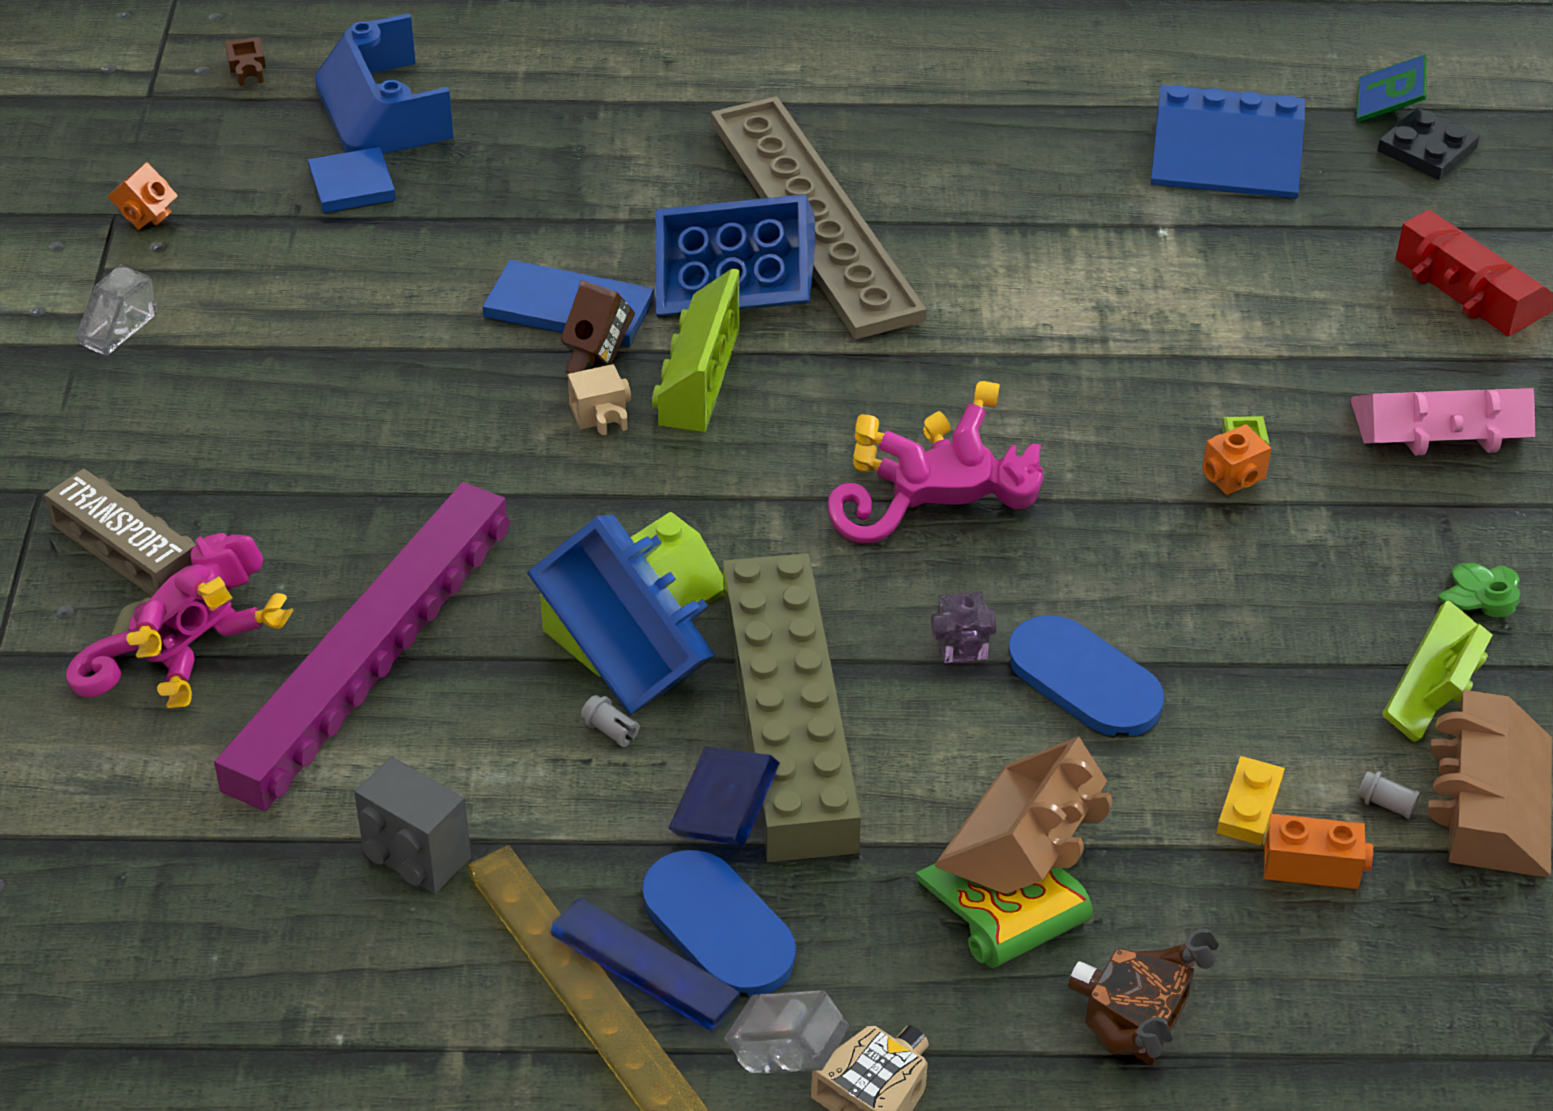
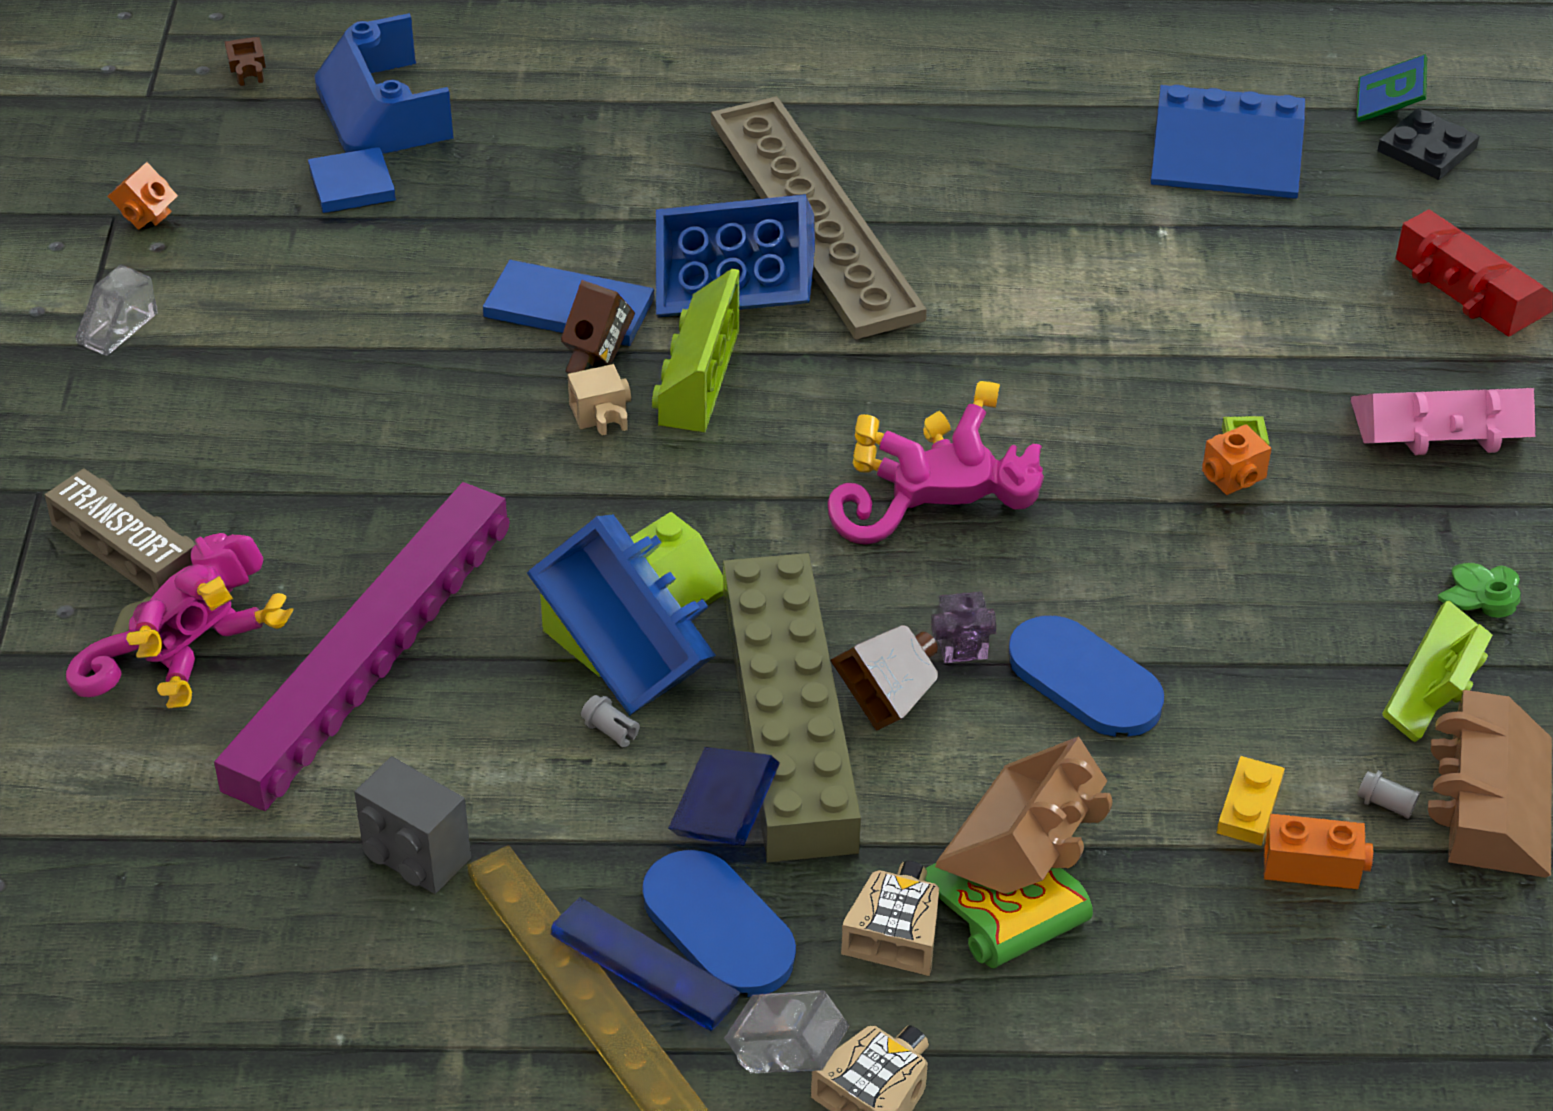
(889, 673): none -> torso
(894, 920): none -> tan torso
(1141, 994): torso -> none

